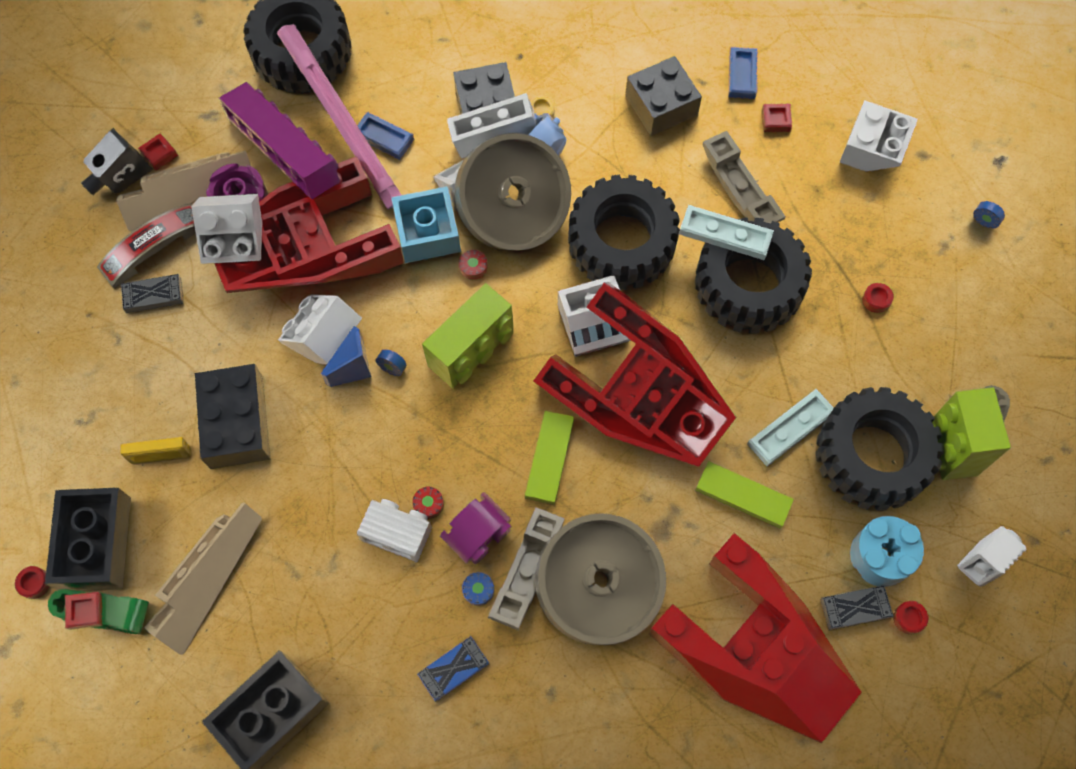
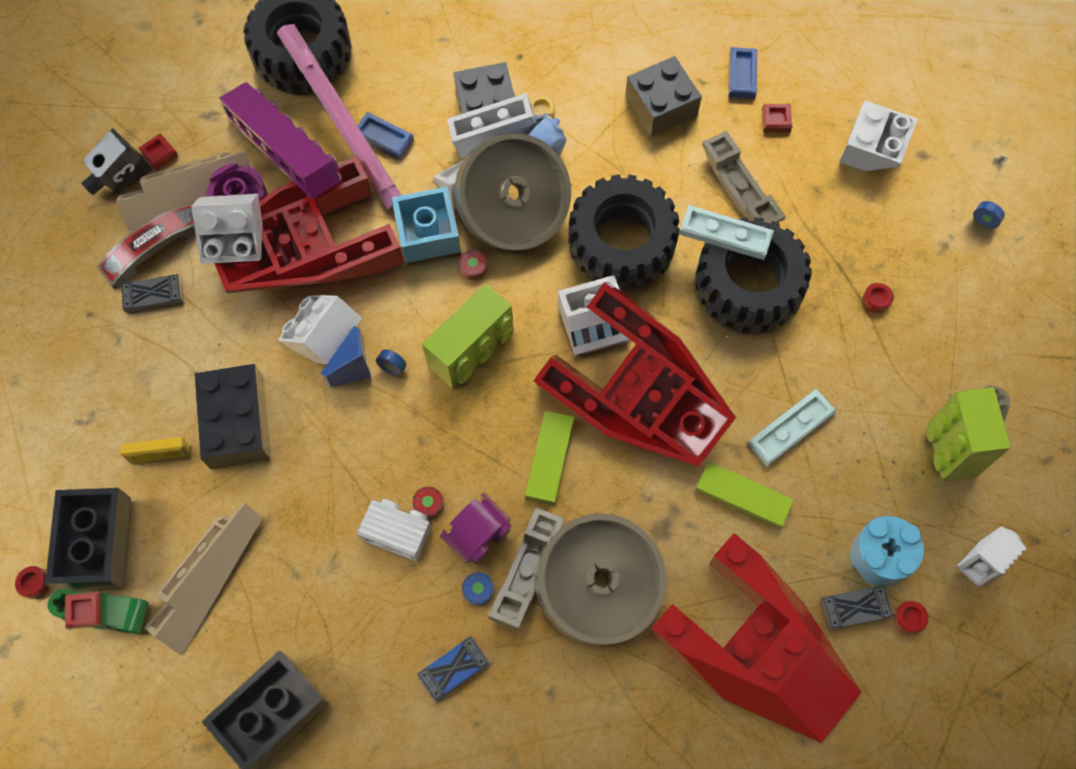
(905, 423): black tyre -> none

